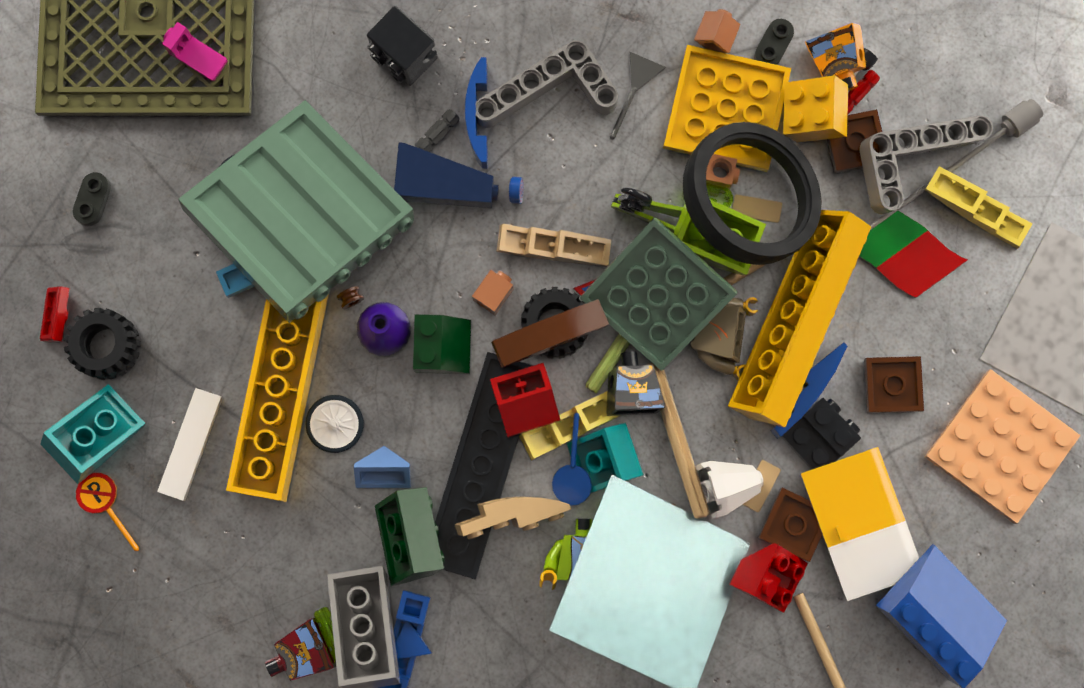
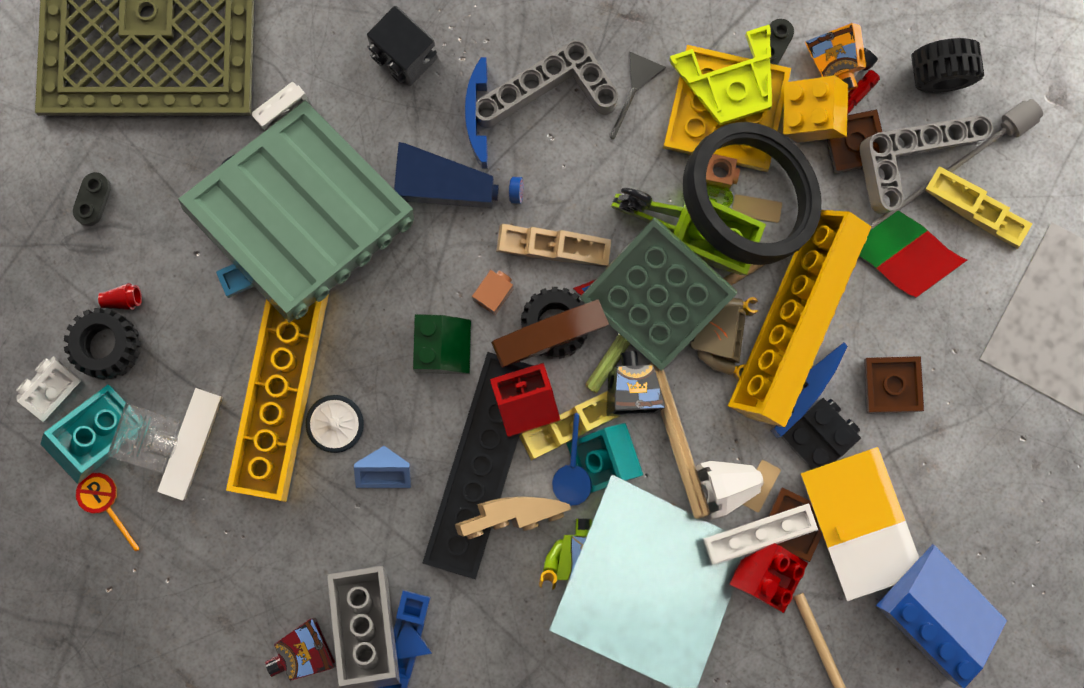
(46, 388): none -> white bracket
(54, 314): red plate -> none
(122, 297): none -> red cone
(144, 438): none -> clear plate
(193, 52): dark pink bracket -> none
(279, 105): none -> white bracket
(323, 617): clear neon green axle -> none
(350, 297): reddish brown bush -> none
(388, 339): dark purple piece -> none
(409, 535): dark green slope -> none
(438, 130): dark grey axle -> none
(717, 31): nougat brick -> none
(736, 89): none -> neon yellow wing
(760, 534): none -> white tile
(947, 65): none -> black tyre
(1002, 446): light nougat plate -> none

